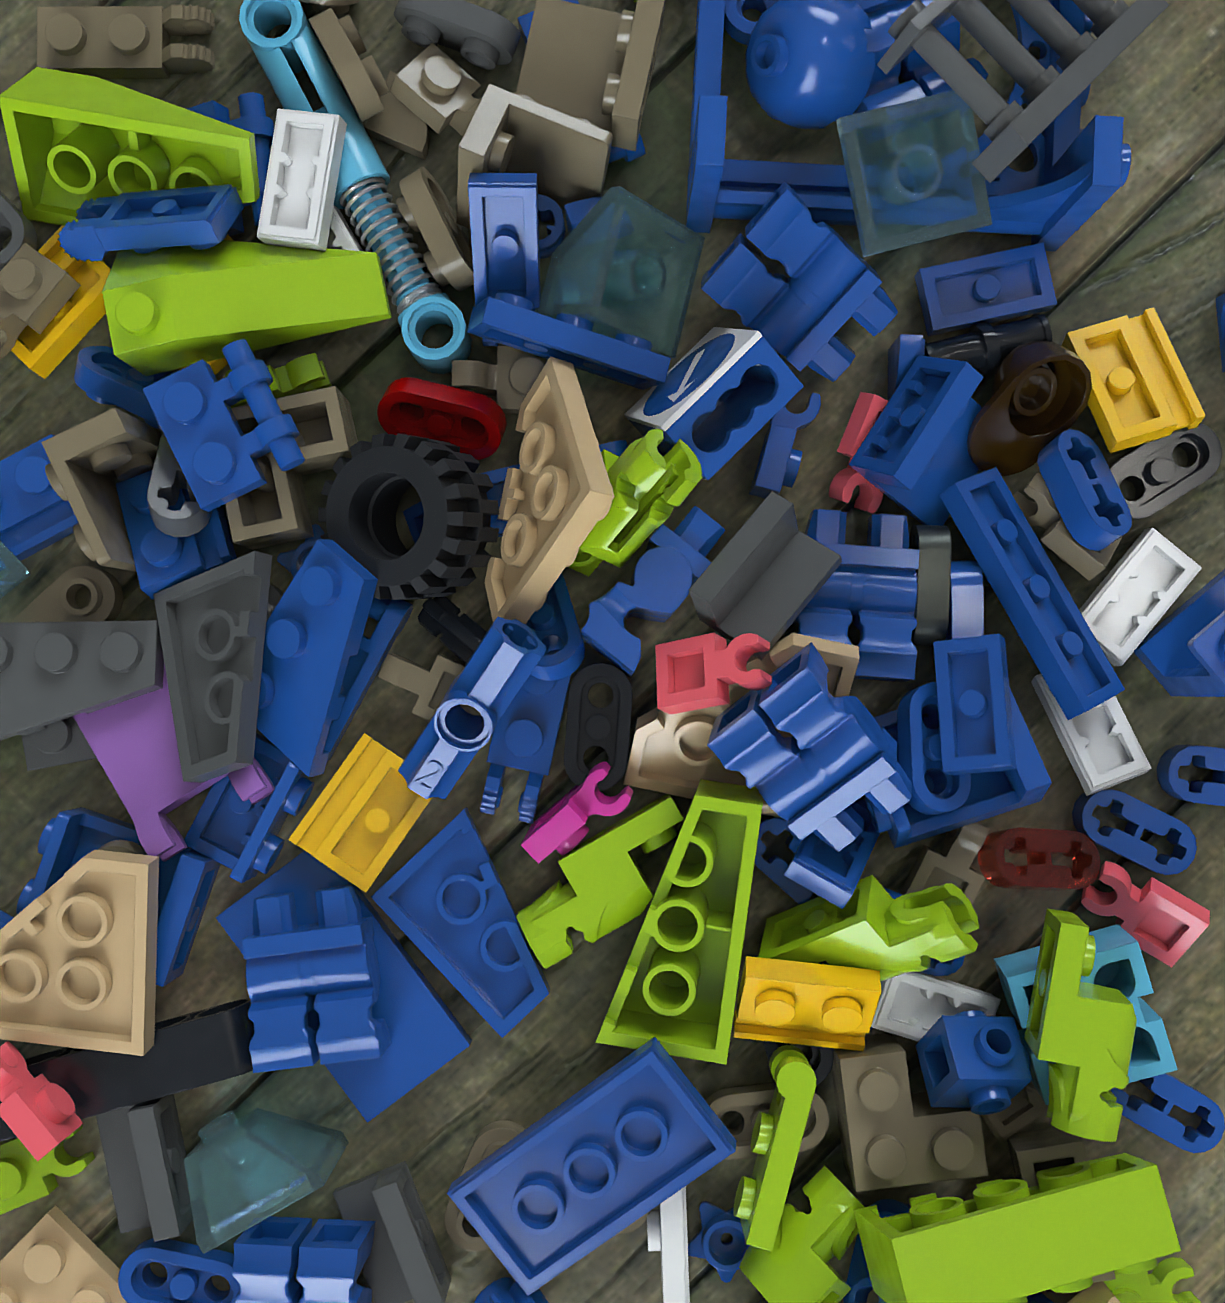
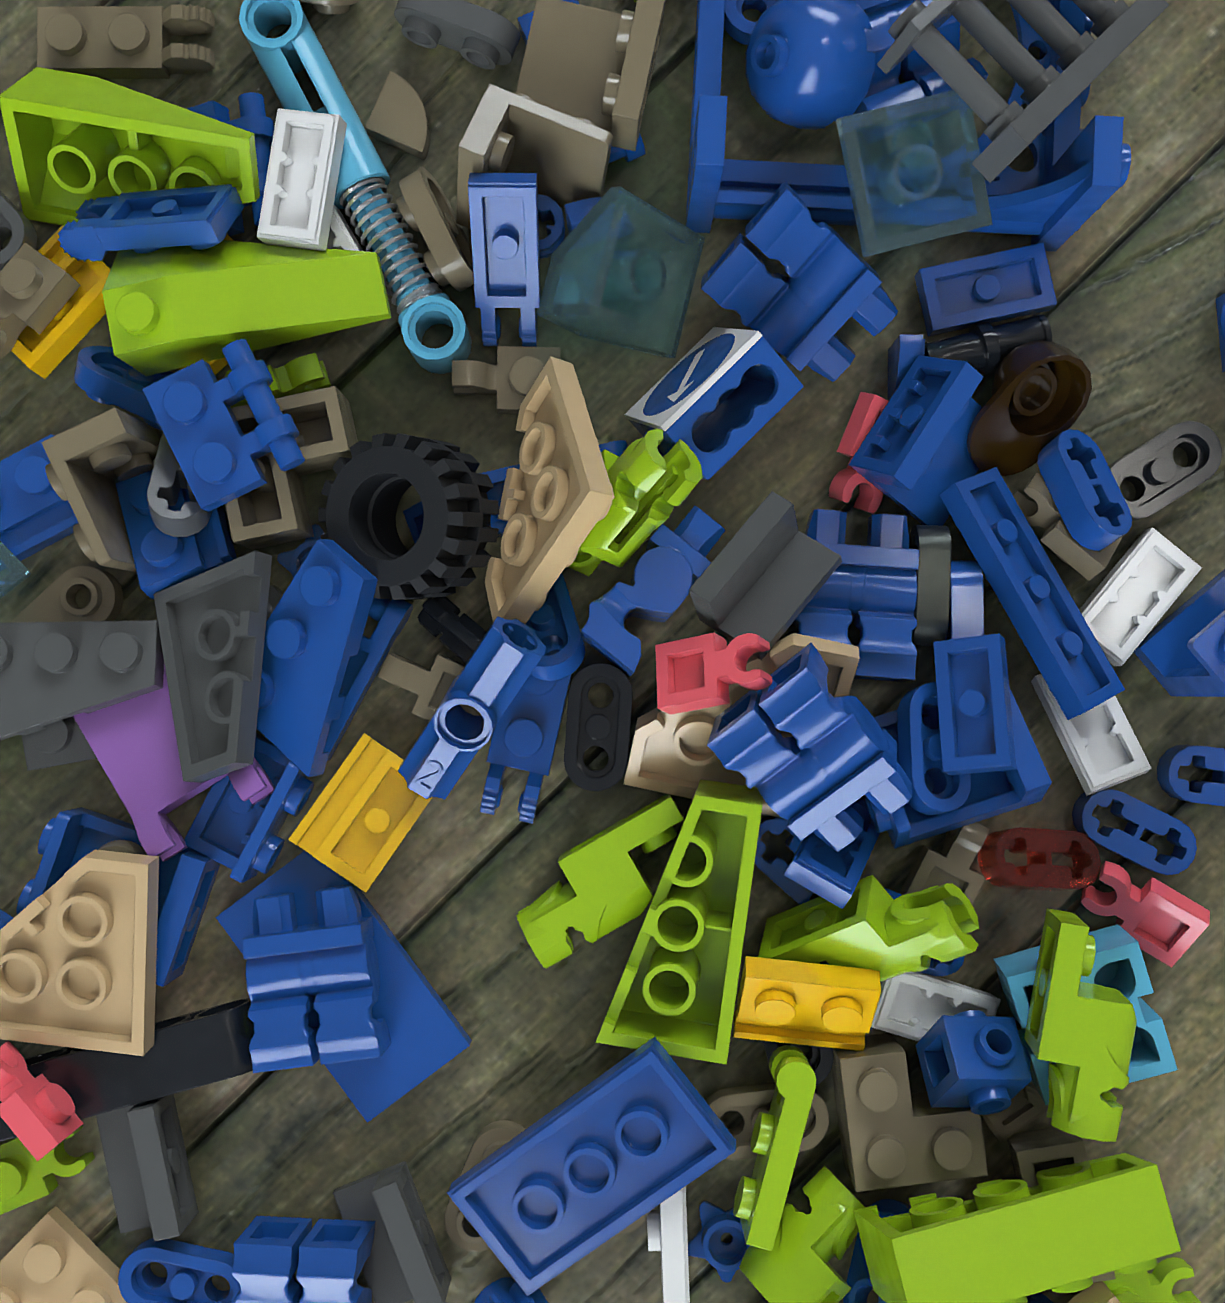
(255, 1169): clear light blue slope -> none
(358, 77): dark tan plate -> none
(437, 91): dark tan plate -> none
(443, 415): red plate -> none
(466, 925): blue wing -> none
(565, 821): dark pink plate -> none
(570, 338): blue plate -> none
(778, 460): blue plate -> none
(1135, 380): yellow plate -> none
(1156, 1115): blue beam -> none

